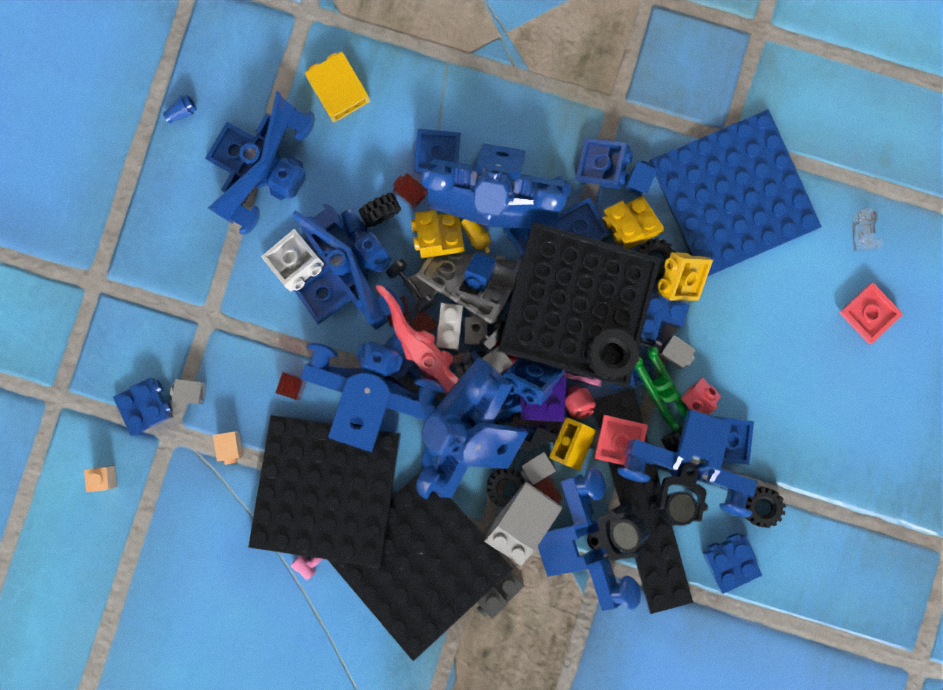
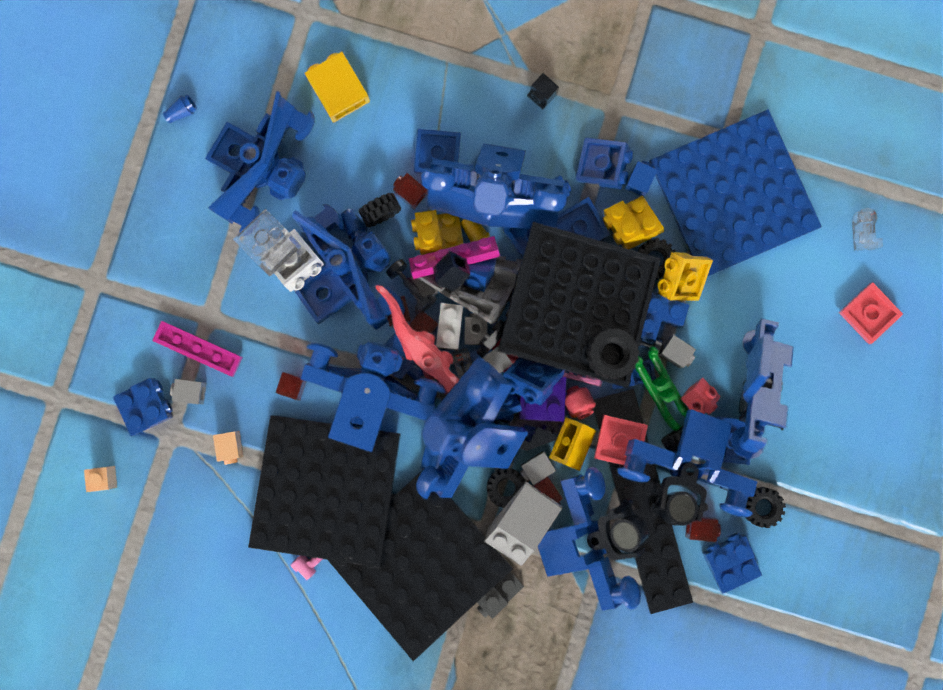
(197, 348): none -> dark pink plate
(267, 242): none -> clear brick
(451, 271): none -> black brick
(474, 252): none -> dark pink plate
(543, 91): none -> black brick
(706, 530): none -> clear red brick
(762, 389): none -> piece

